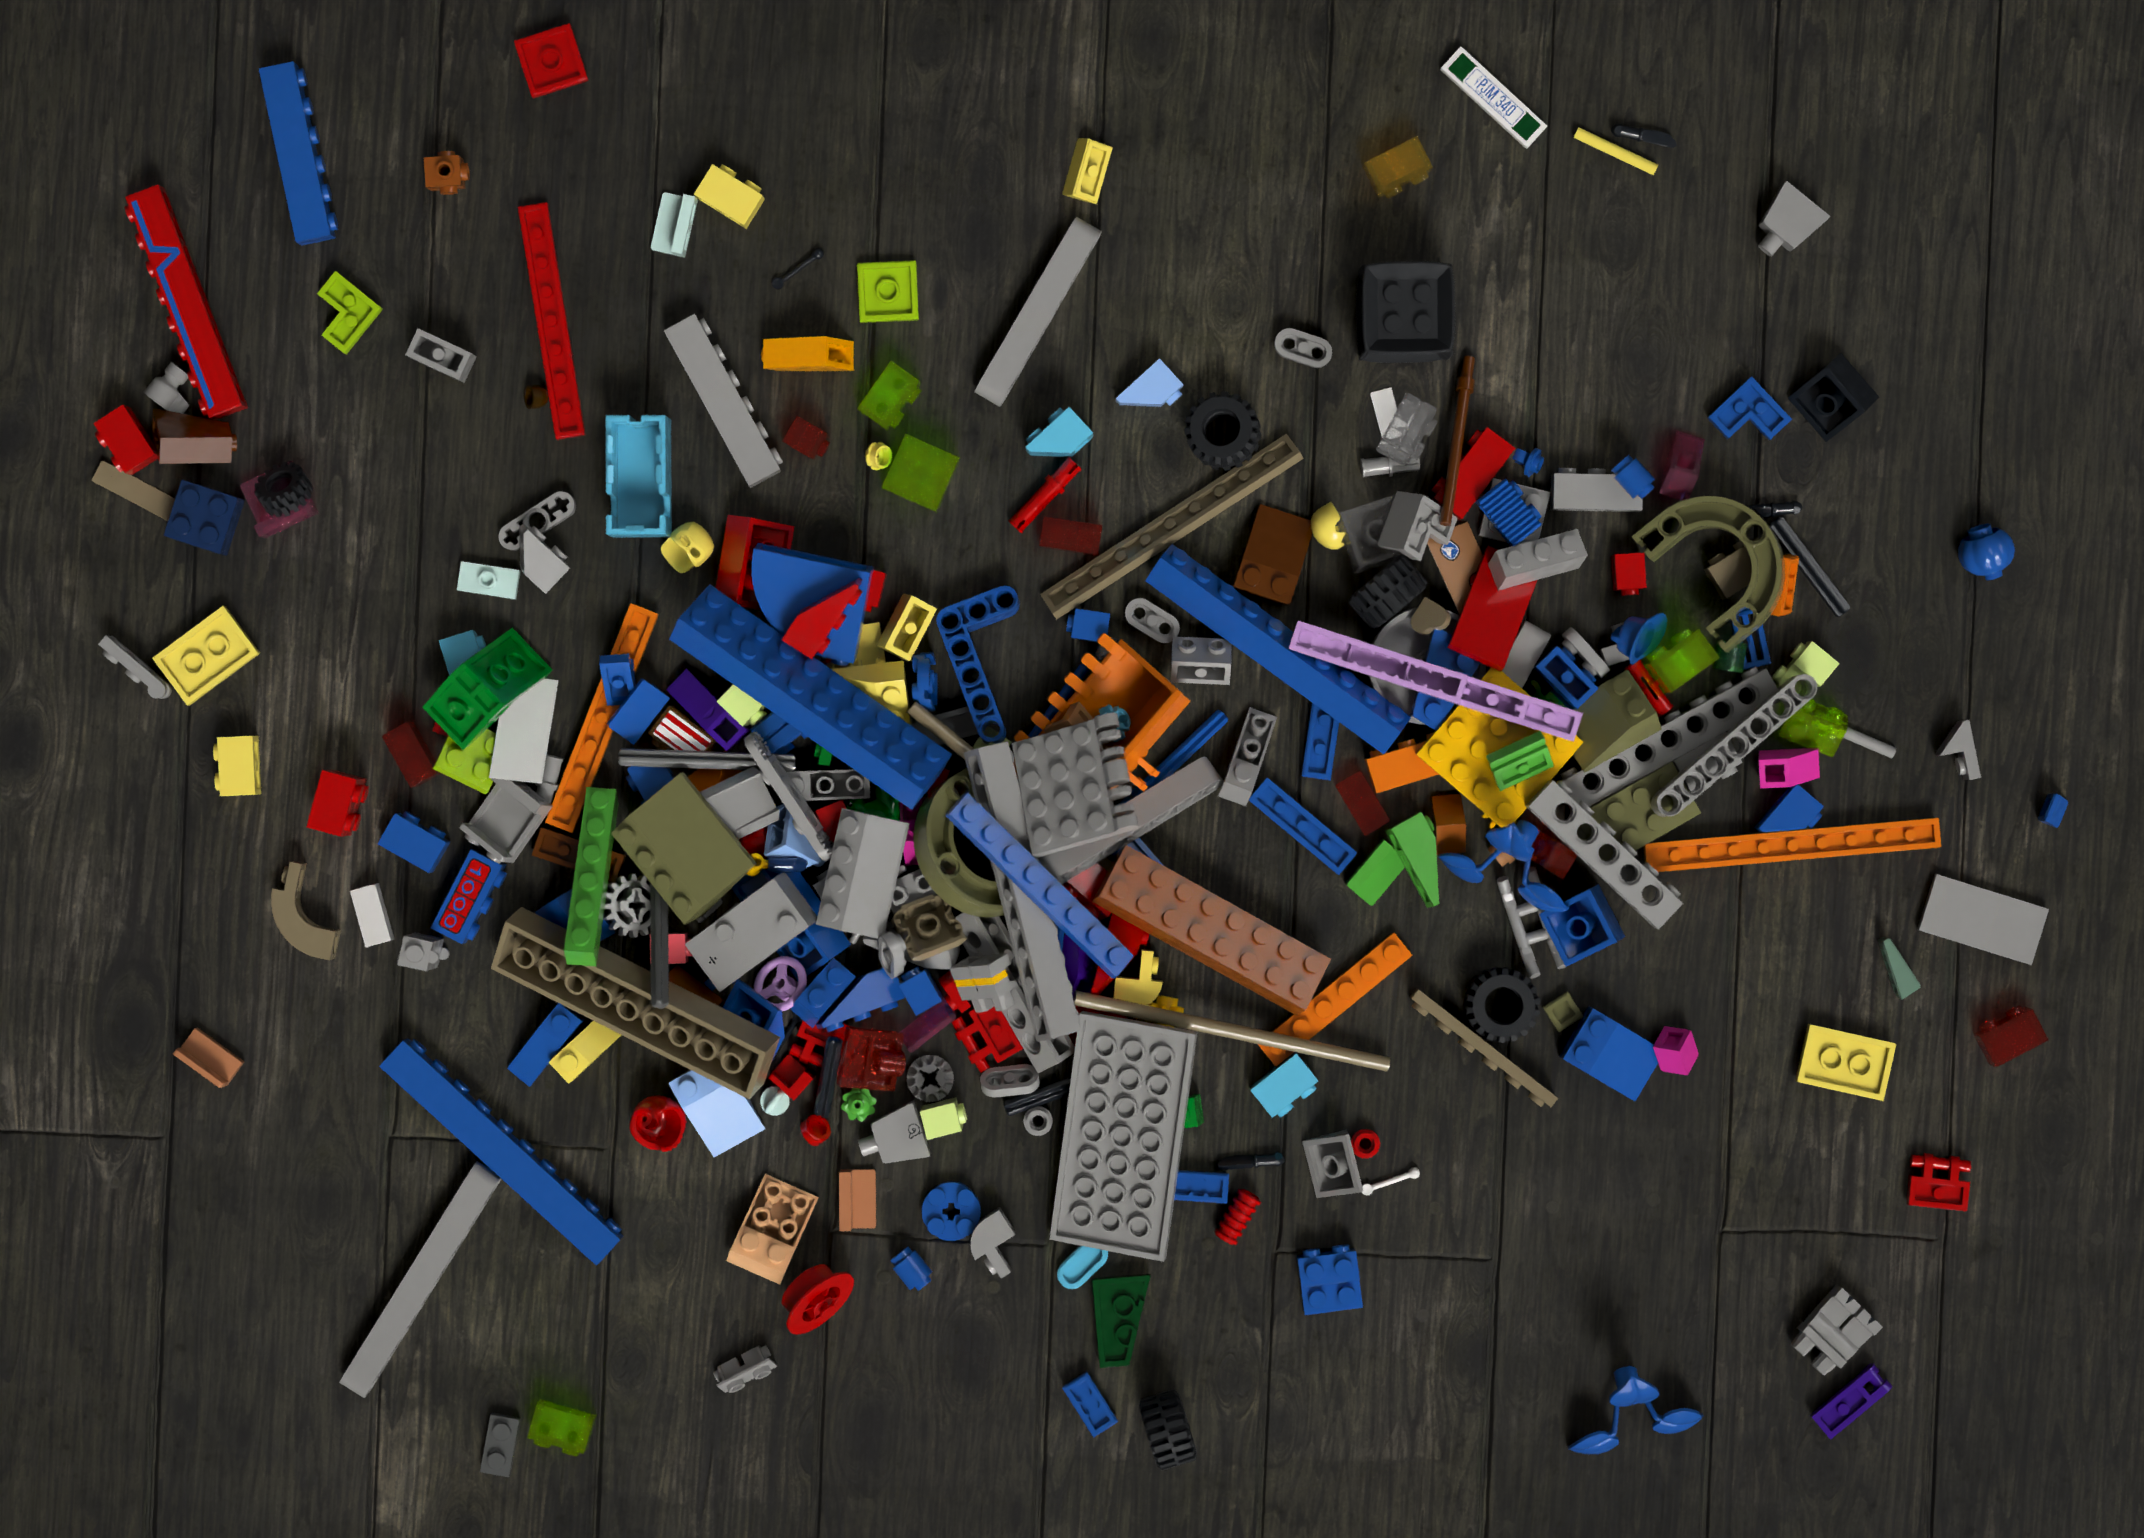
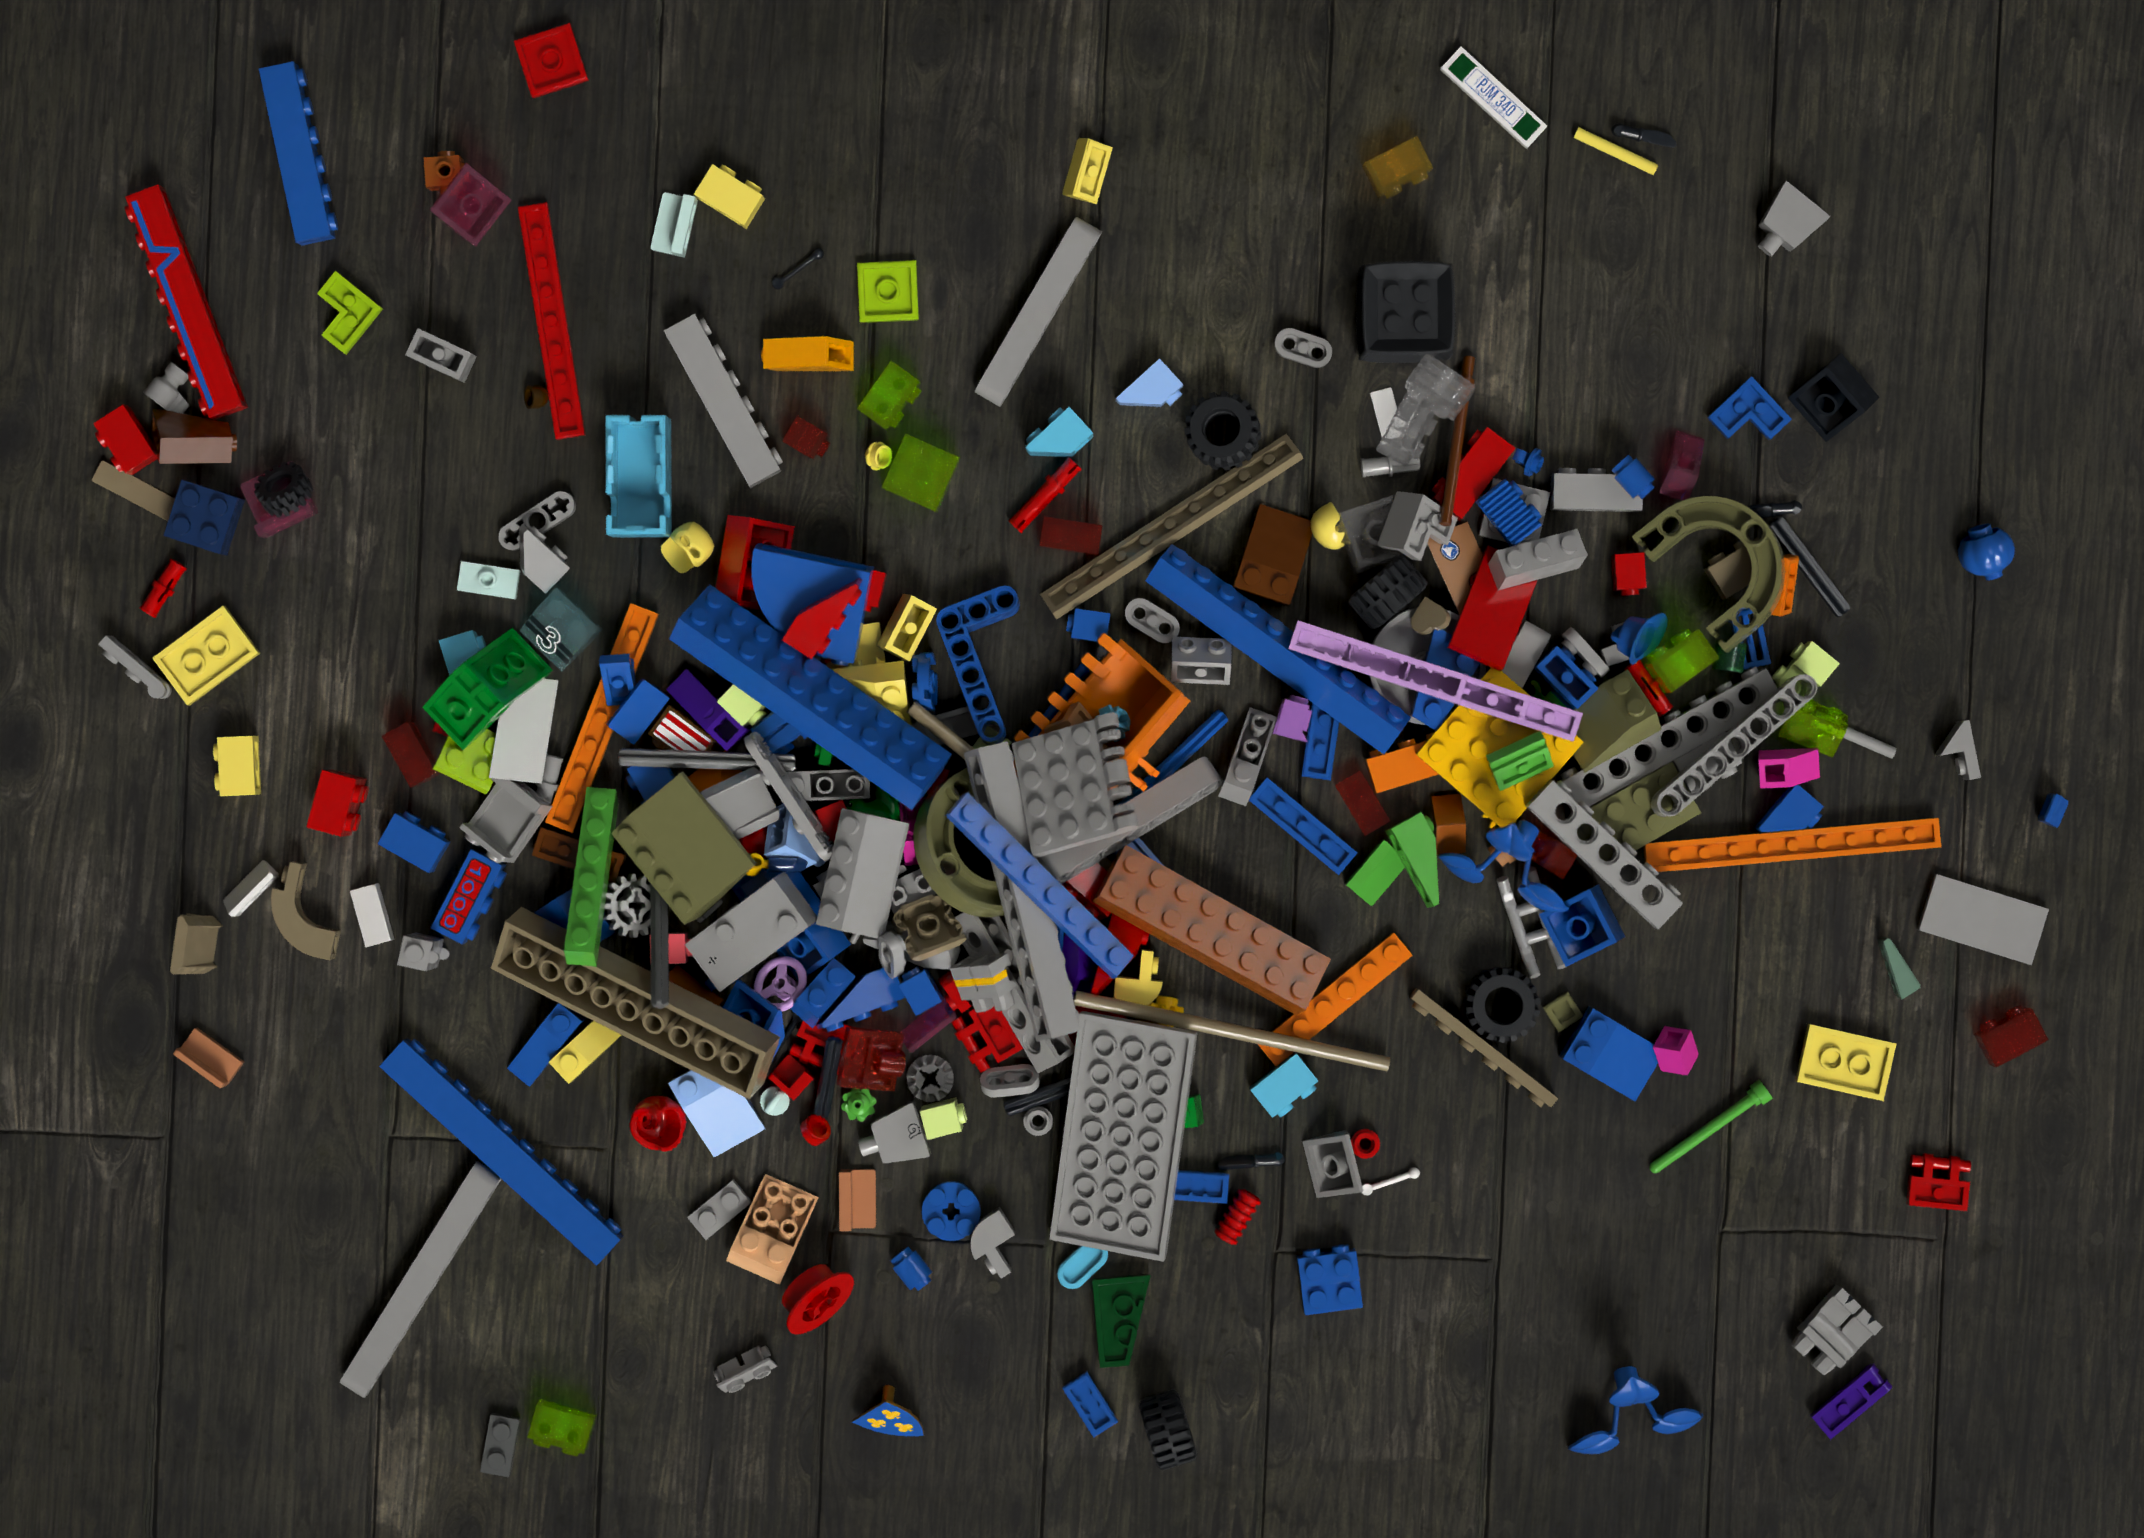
(163, 588): none -> red pin
(194, 944): none -> dark tan slope
(249, 889): none -> white slope
(470, 205): none -> clear pink slope
(560, 629): none -> clear light blue slope
(719, 1209): none -> light grey plate
(890, 1417): none -> blue shield
(1293, 718): none -> medium lavender window
(1439, 387): none -> clear brick
(1756, 1095): none -> bright green piece

